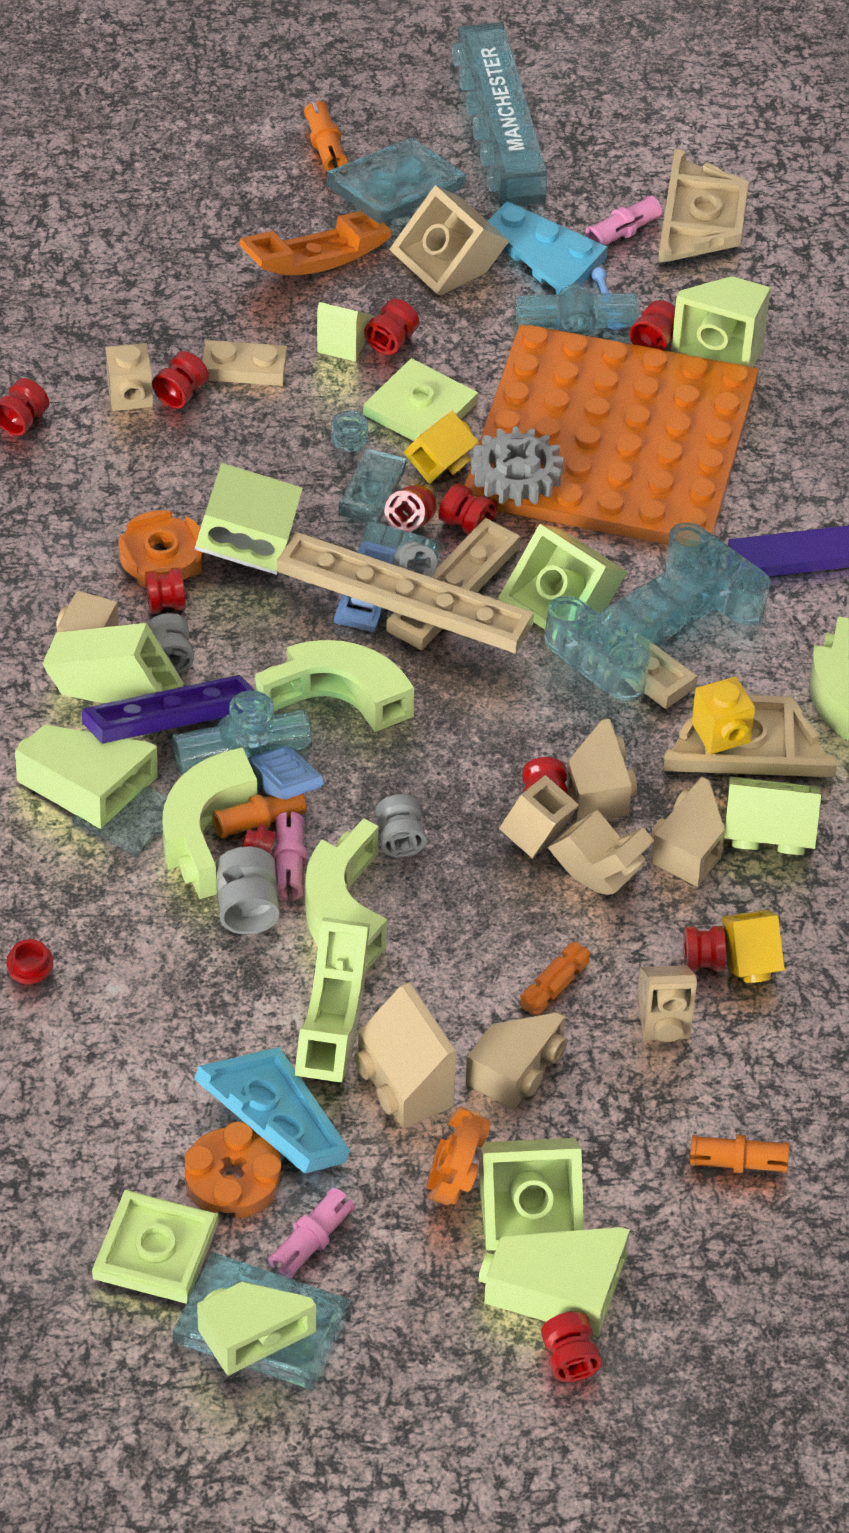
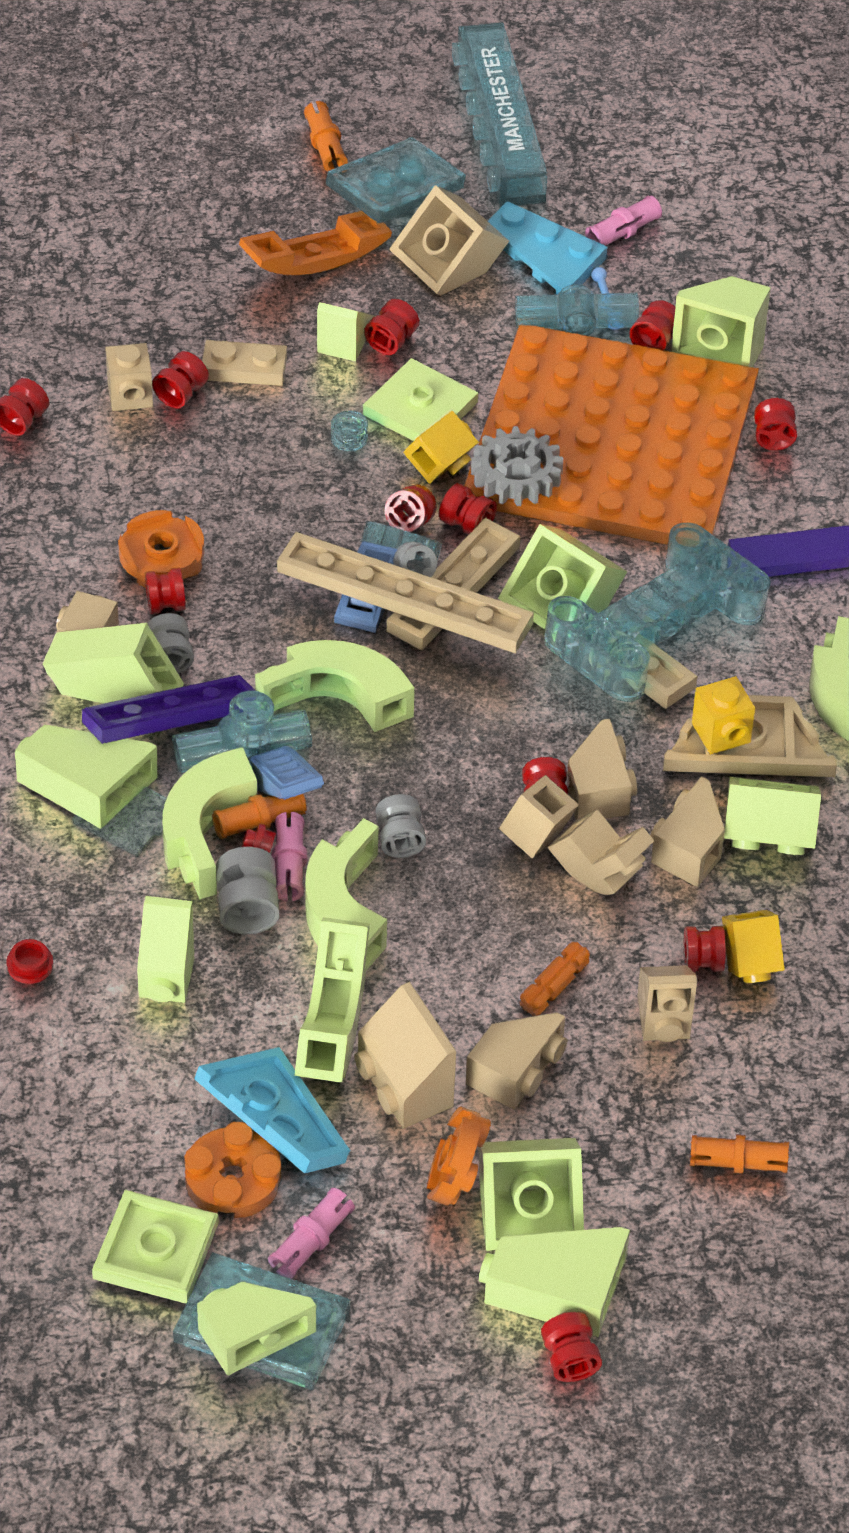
(165, 949): none -> yellowish green slope
(248, 518): yellowish green piece -> none
(372, 486): clear light blue plate -> none
(701, 210): tan wing -> none
(775, 424): none -> red wheel

